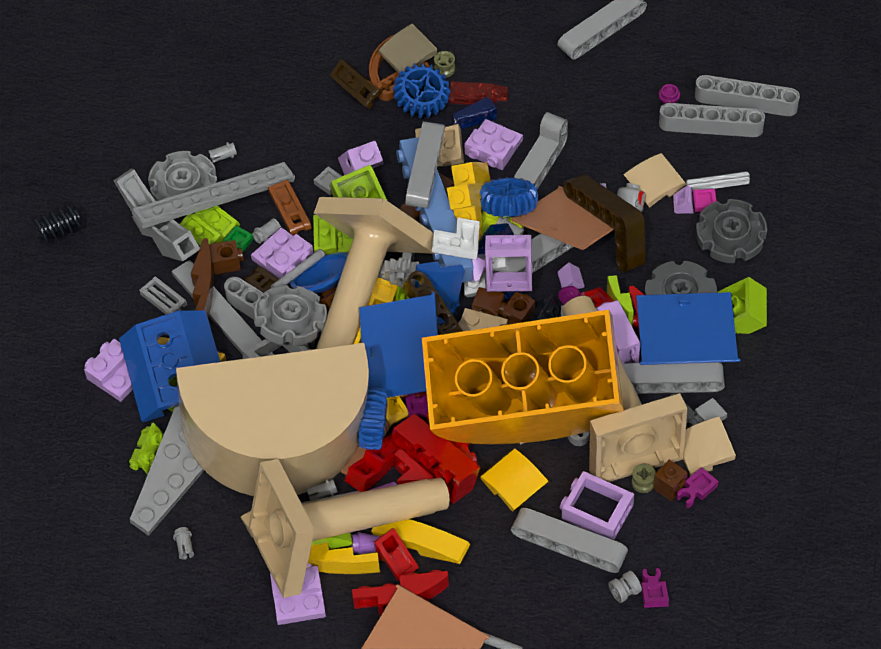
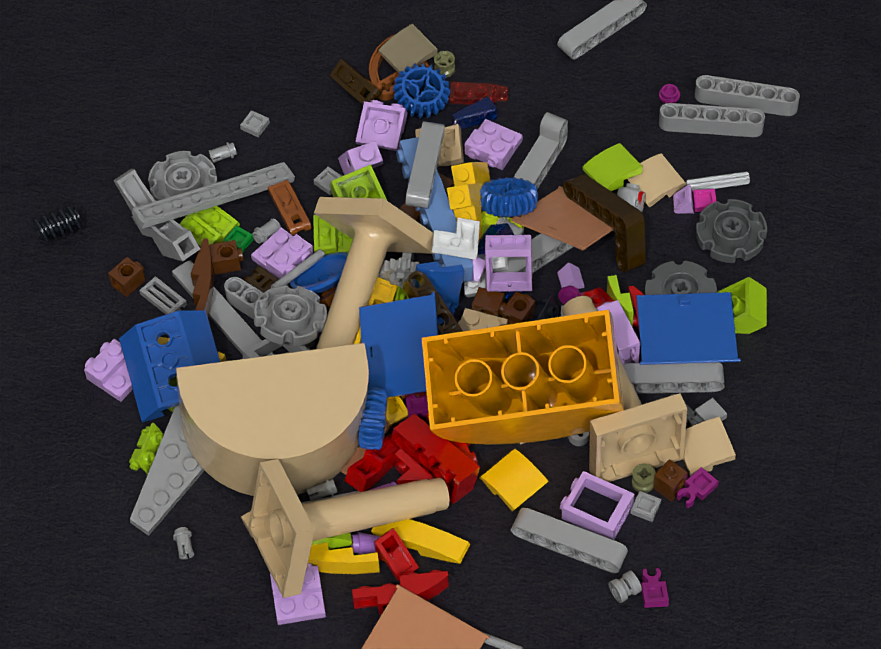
(121, 281): none -> reddish brown brick
(254, 123): none -> light grey tile
(381, 124): none -> lavender plate
(612, 167): none -> lime slope
(645, 506): none -> light grey tile

